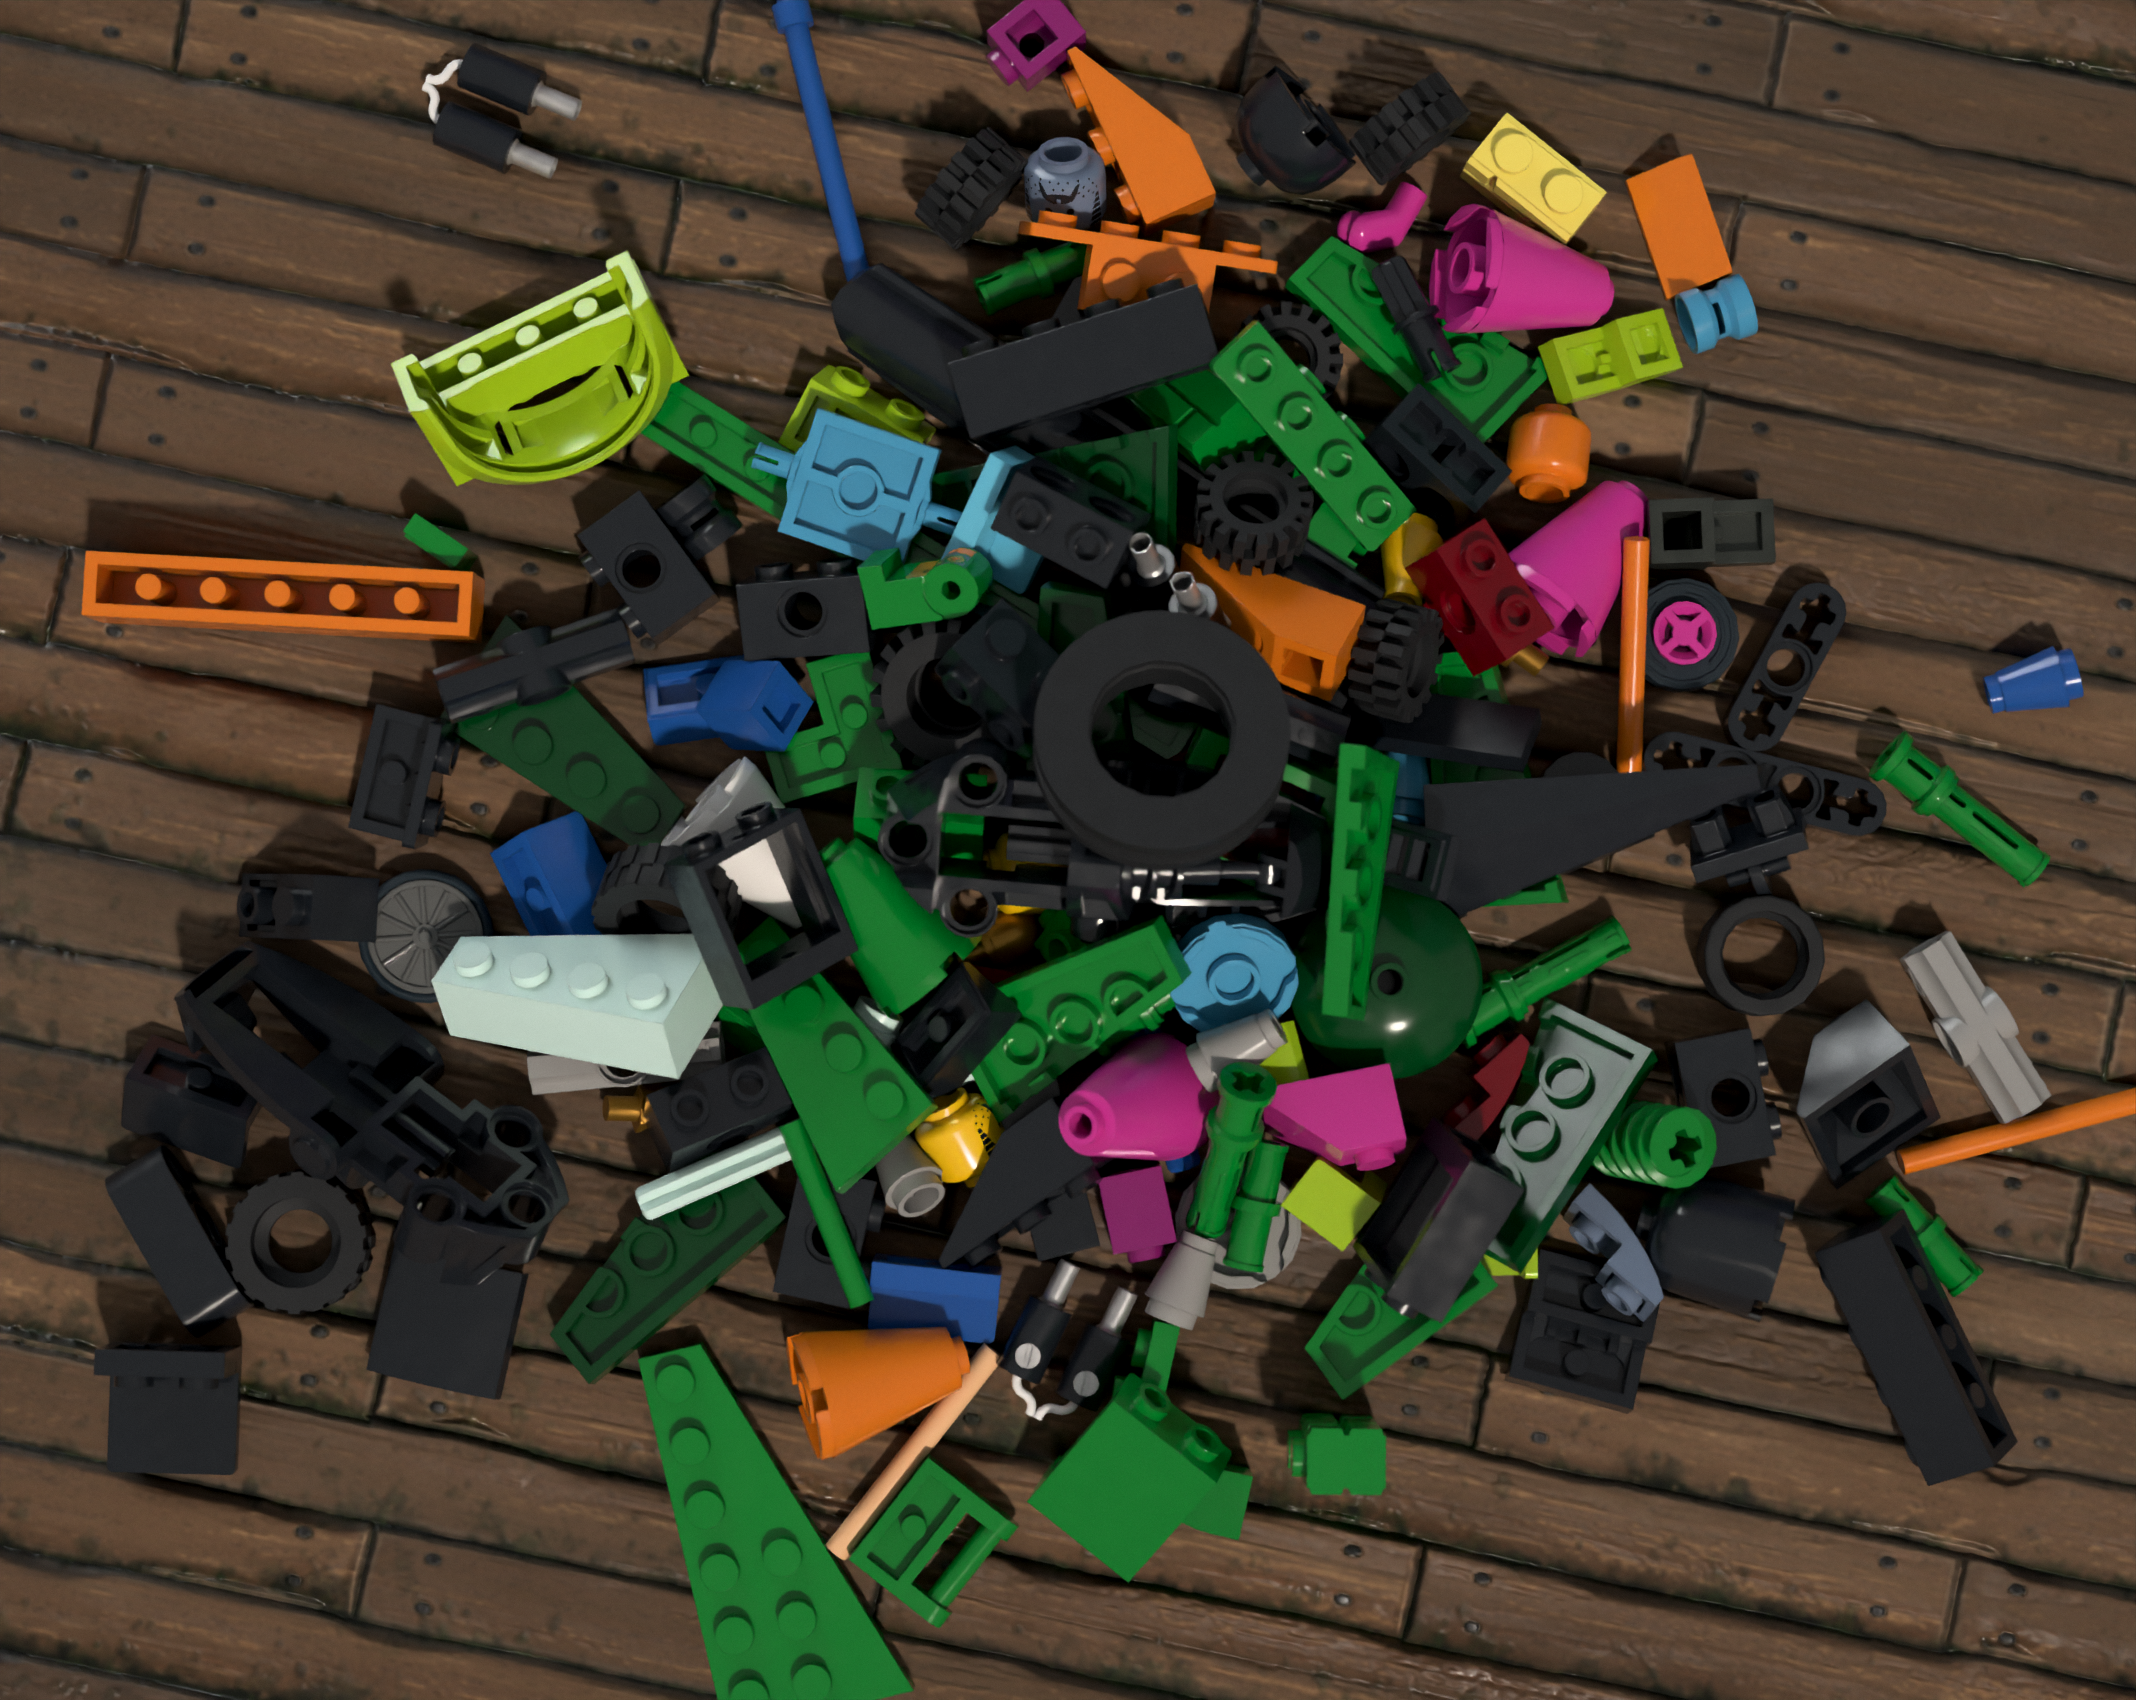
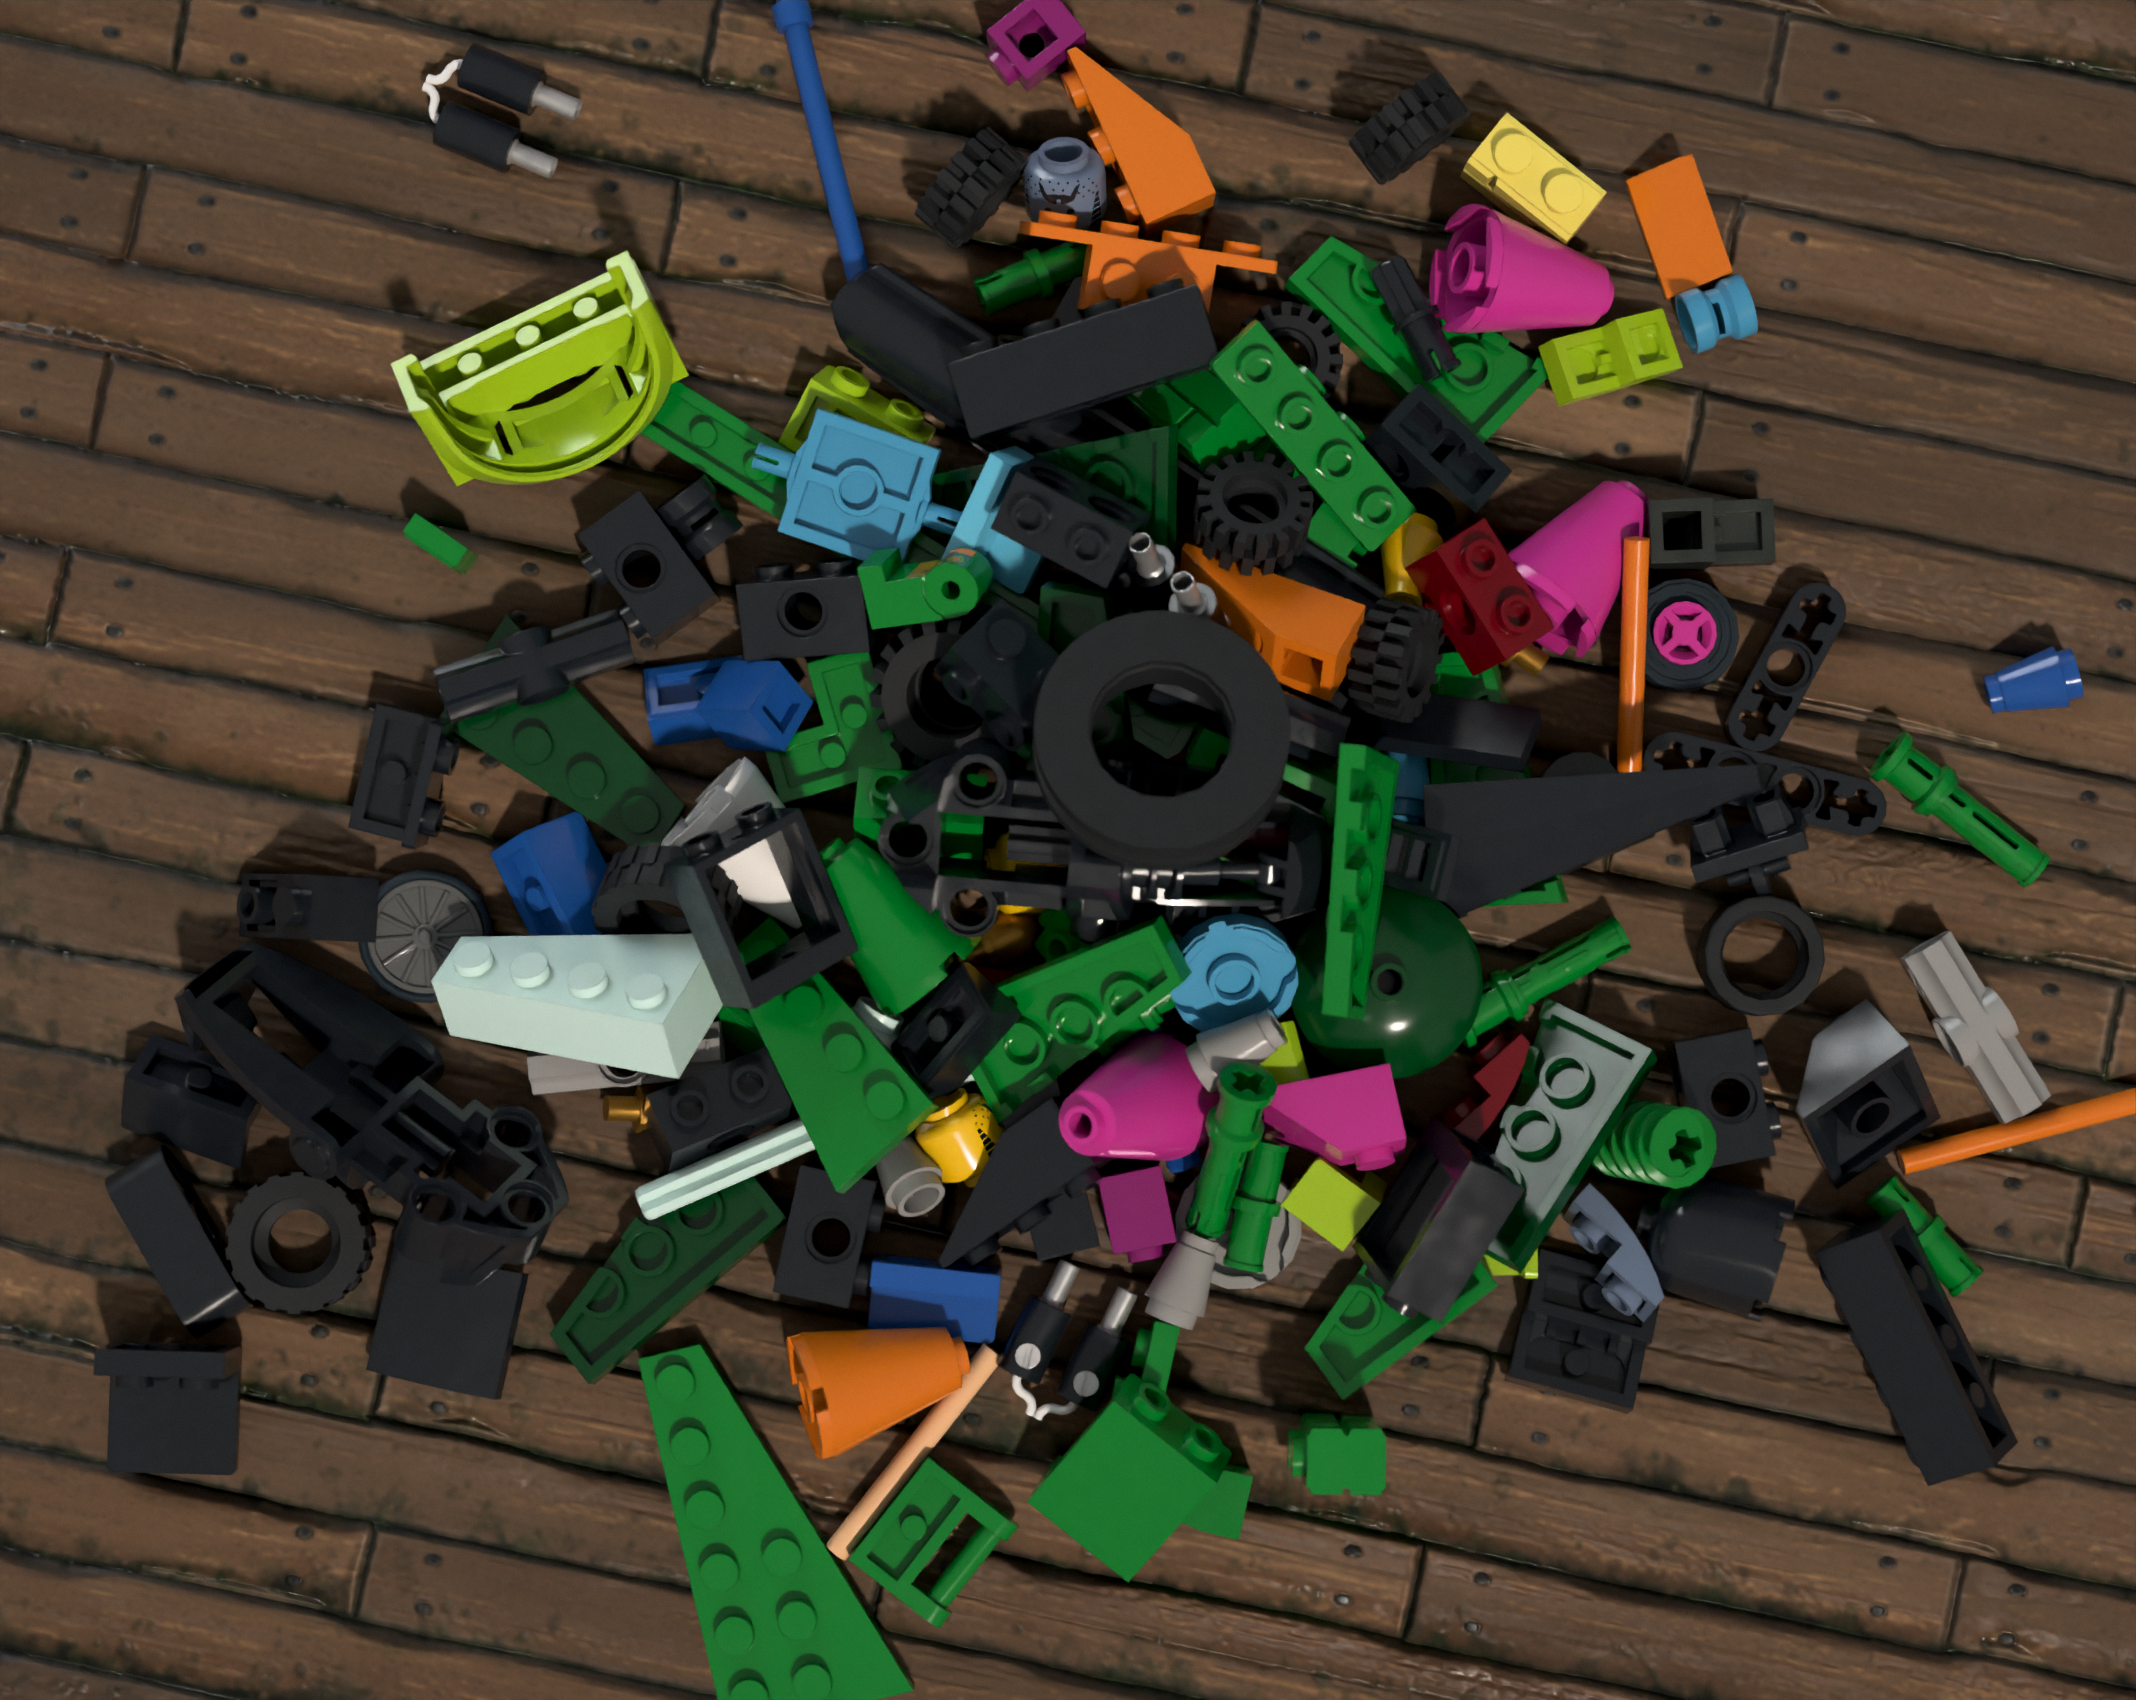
(283, 597): orange brick -> none
(826, 1214): green bar -> none
(1289, 137): black cylinder -> none
(1382, 228): dark pink arm -> none
(1548, 453): orange head -> none

